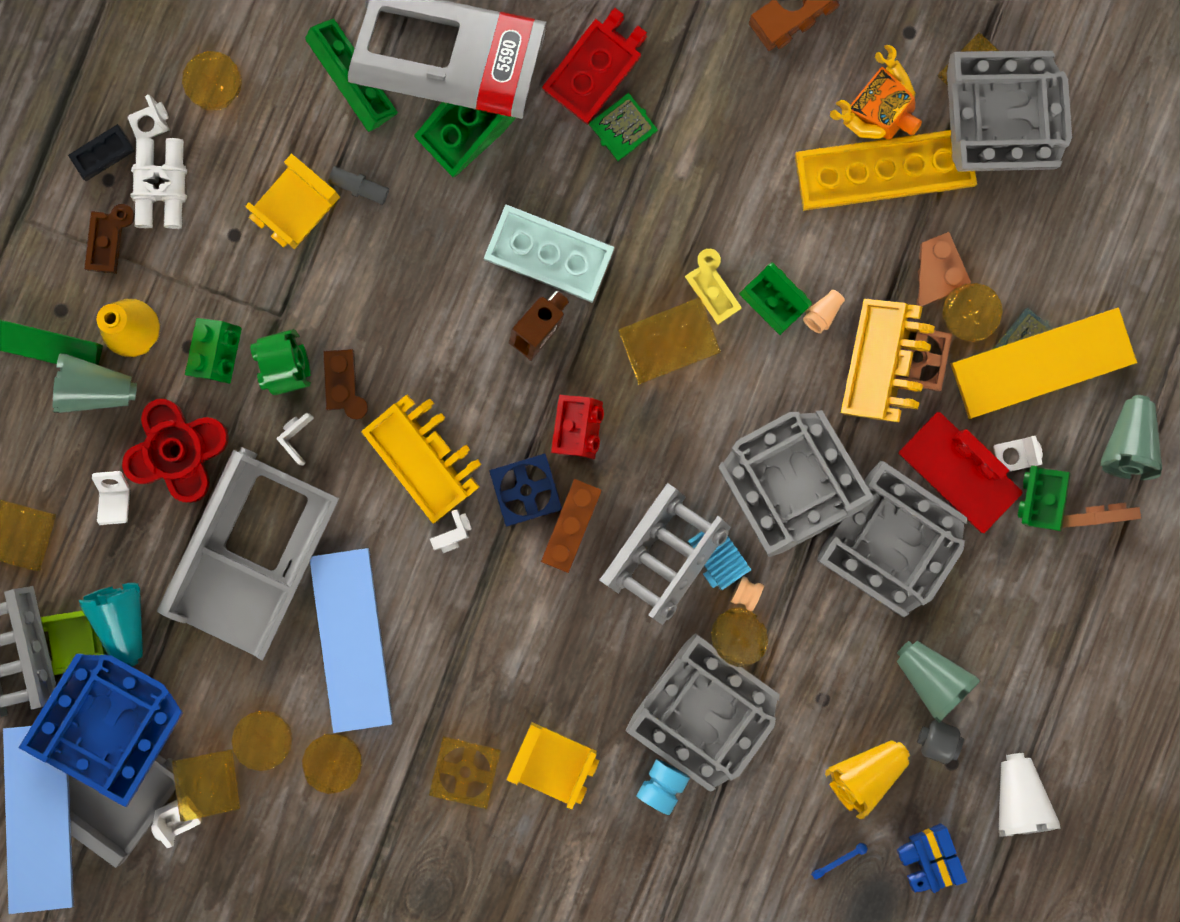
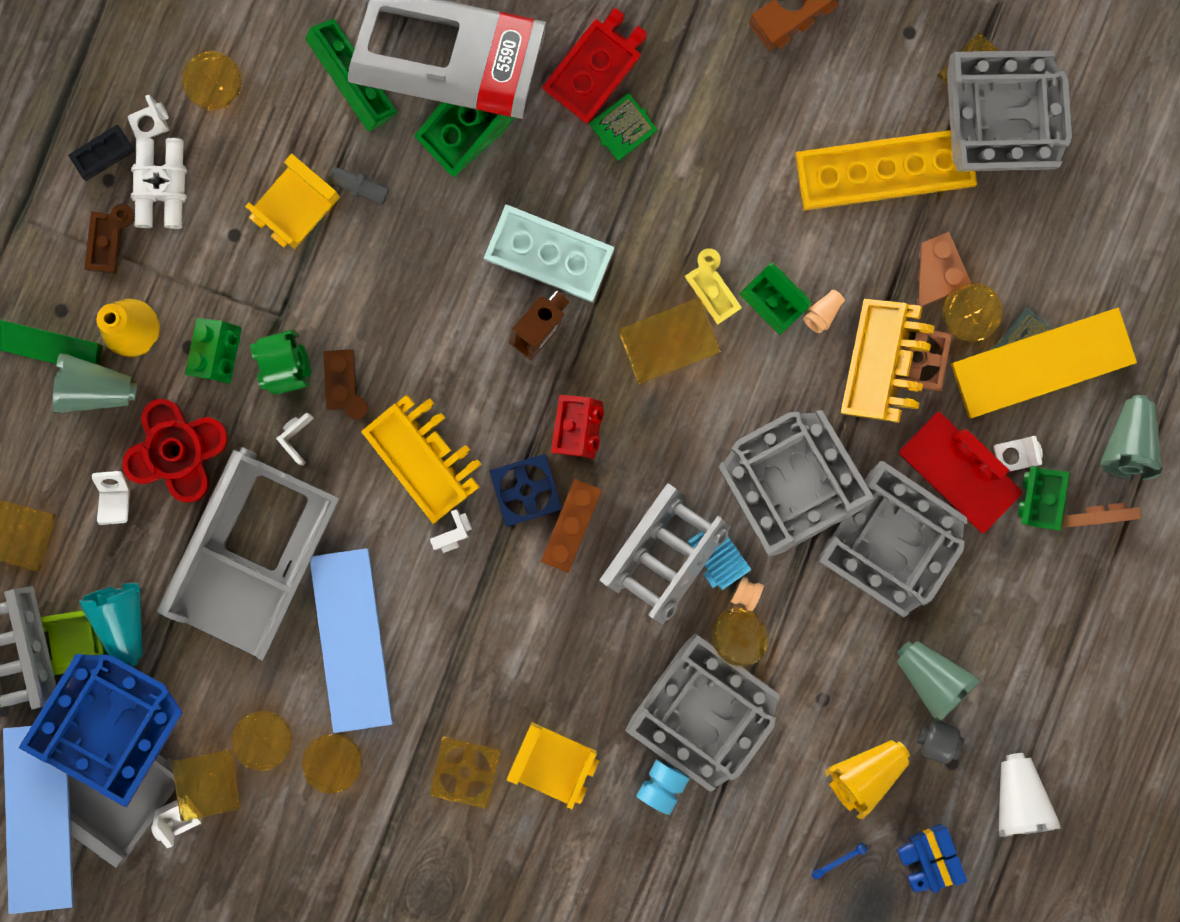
(883, 104): torso -> none

